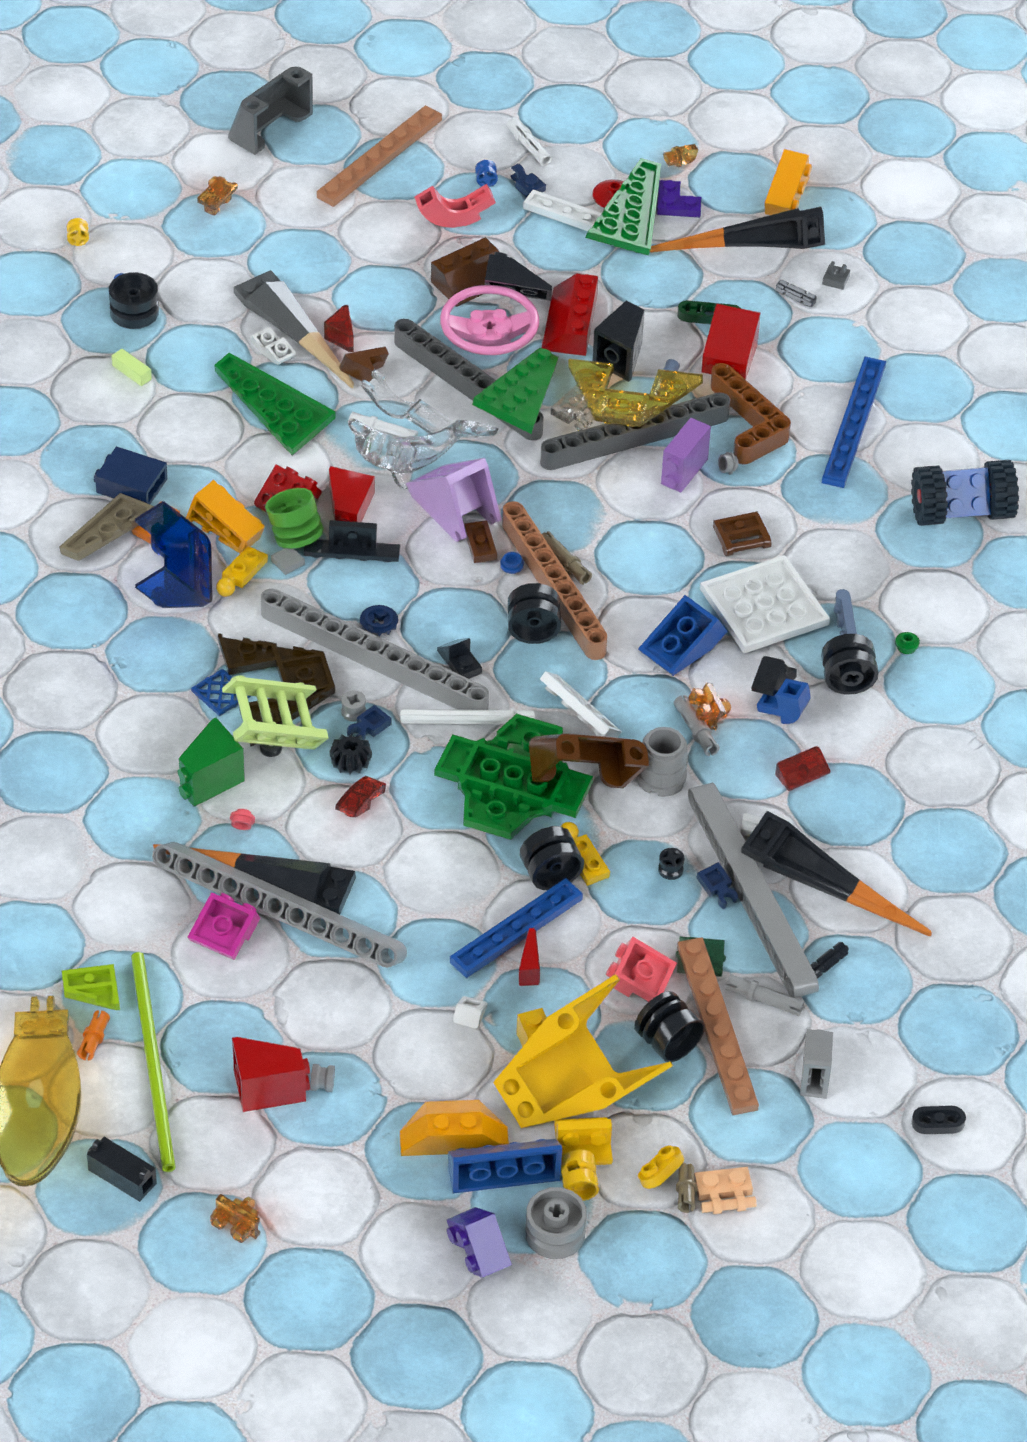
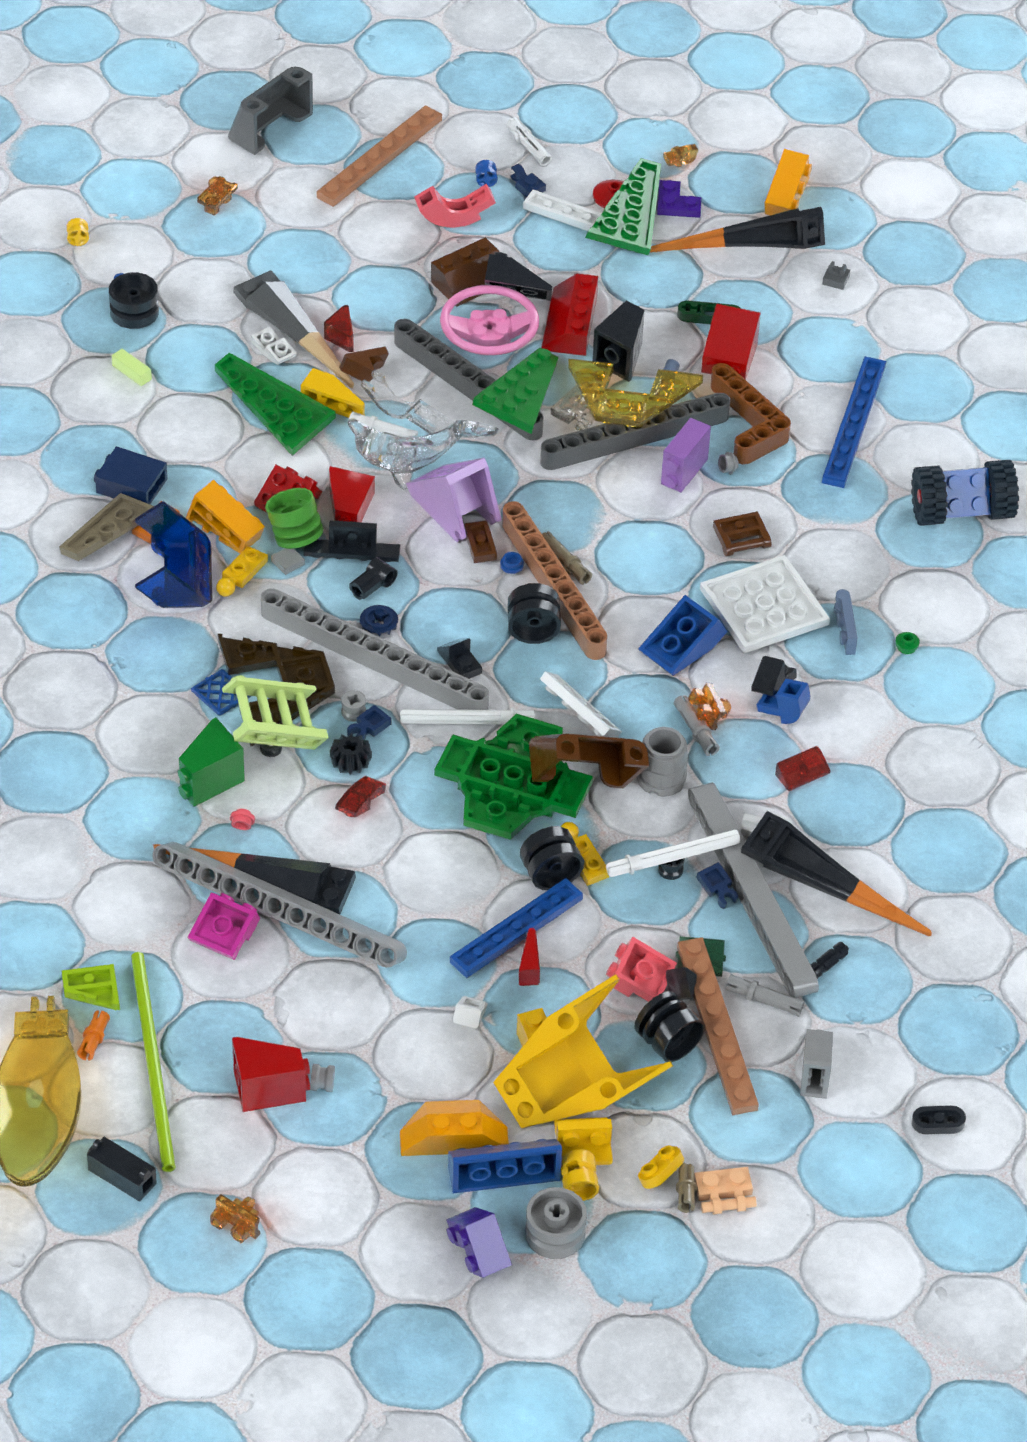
(331, 393): none -> yellow slope
(376, 575): none -> black piece
(672, 853): none -> white axle
(682, 982): none -> black slope
(796, 293): axle -> none
(849, 664): black wheel -> none

